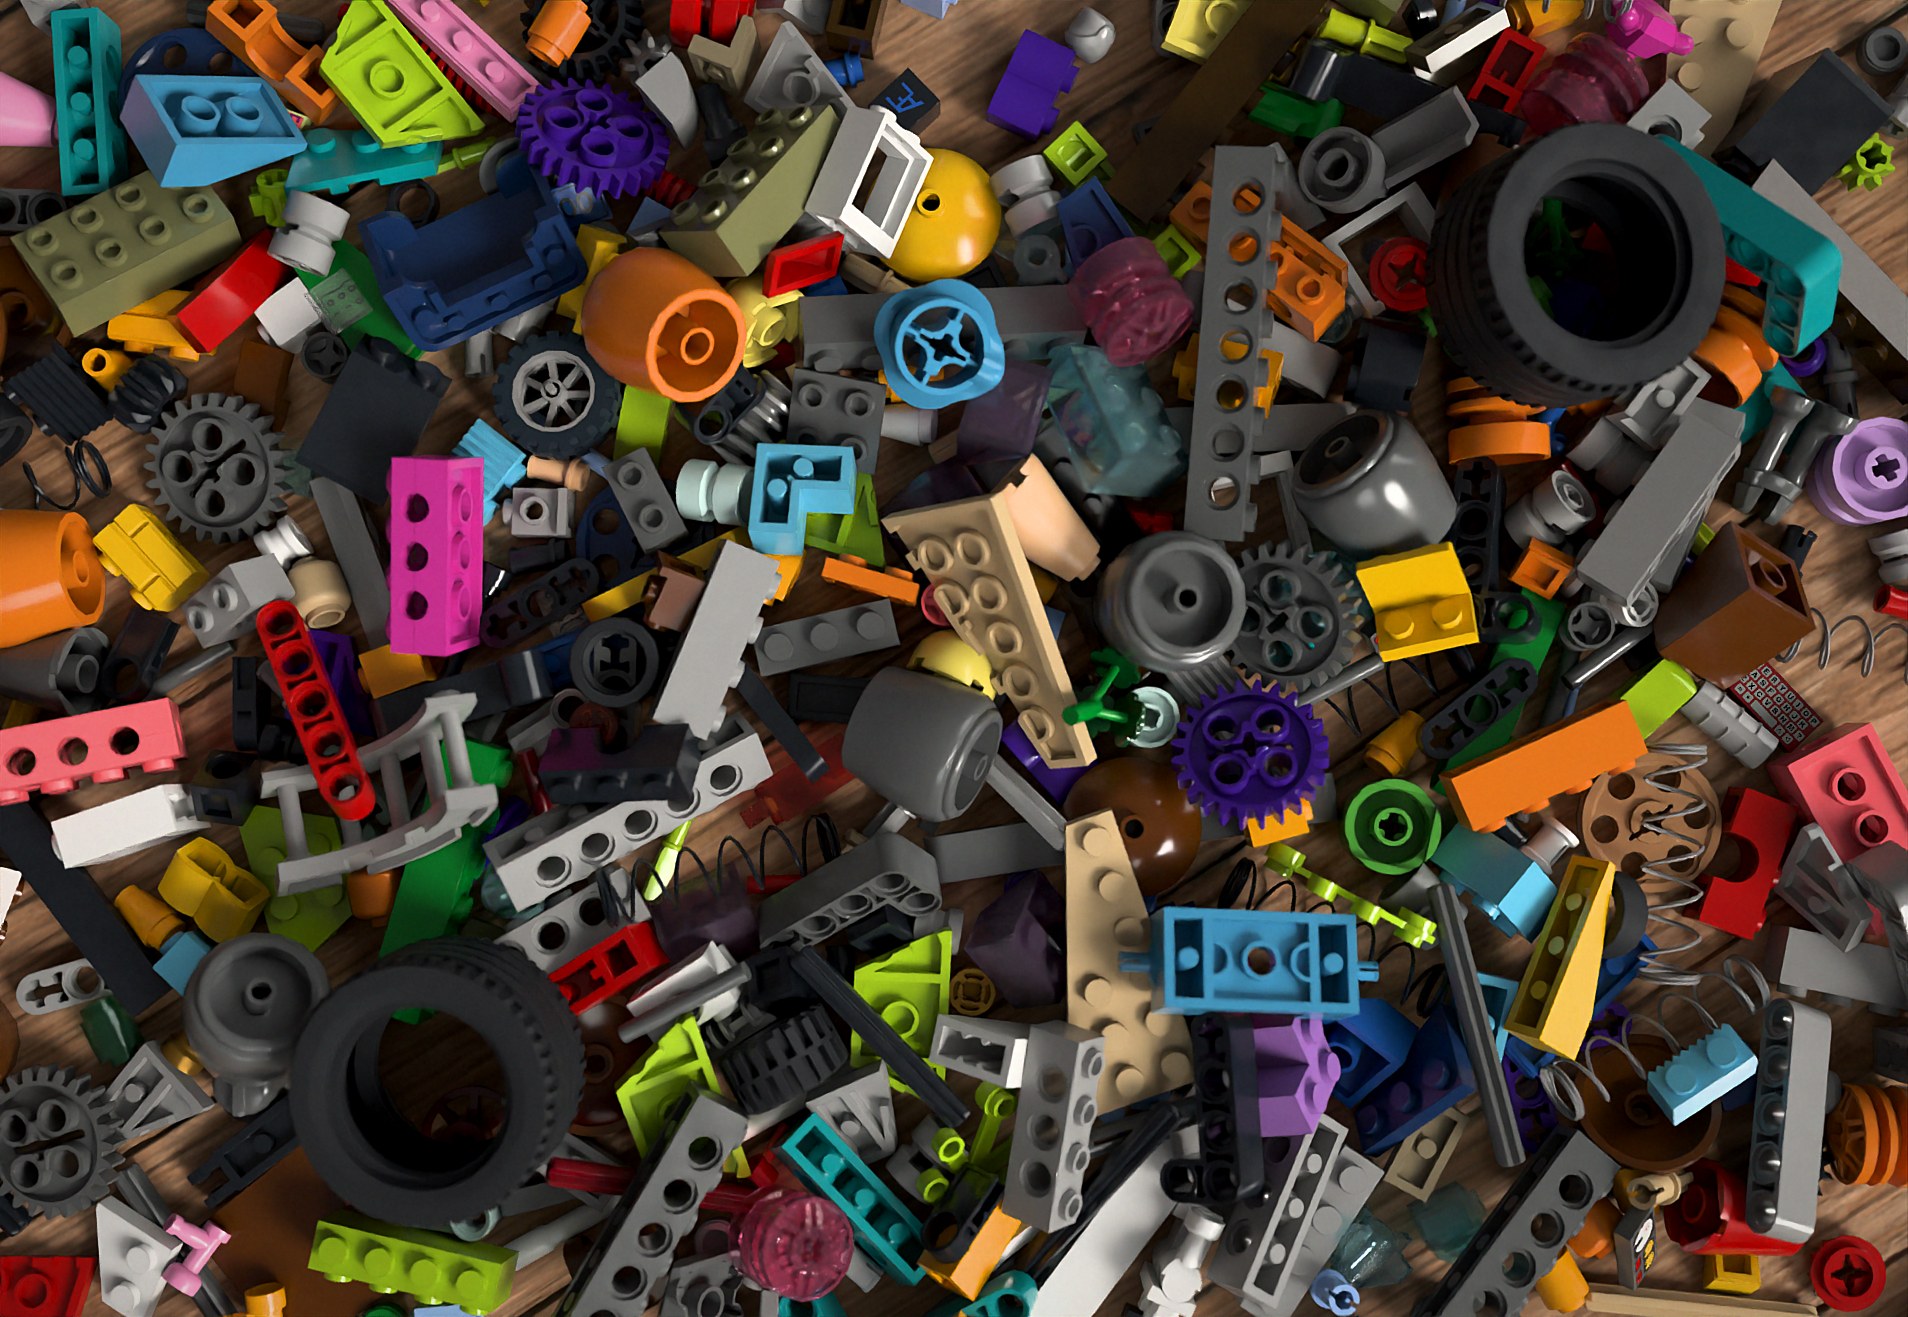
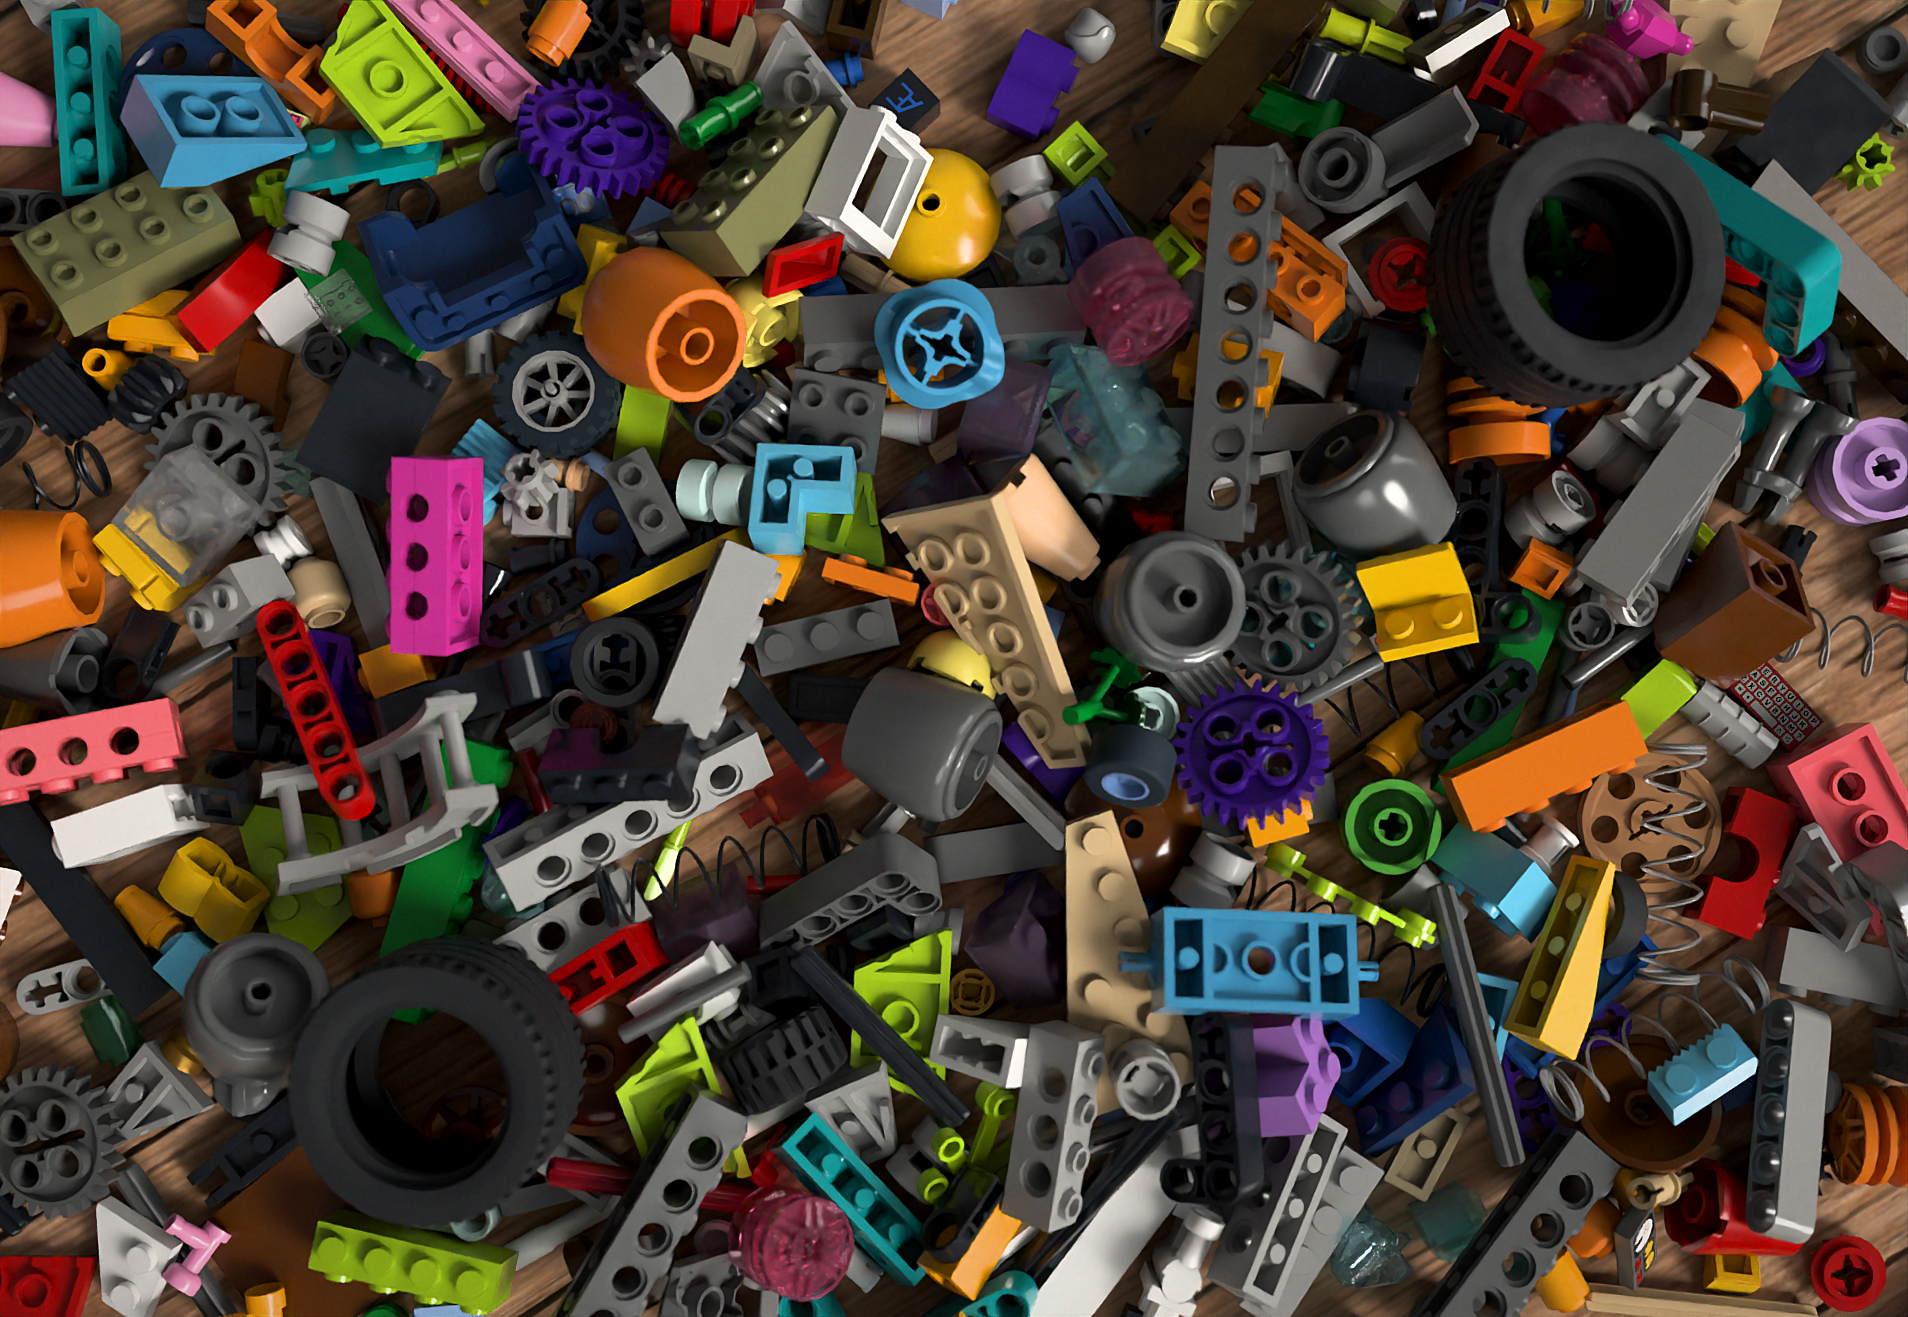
(187, 515): none -> clear brick
(529, 479): none -> light grey gear
(672, 593): reddish brown brick -> none
(721, 115): none -> green pin
(1130, 766): none -> black wheel
(1144, 1078): none -> light grey wheel
(1215, 871): none -> light grey wheel
(1333, 1292): light blue axle -> none
(1703, 102): none -> dark brown piece

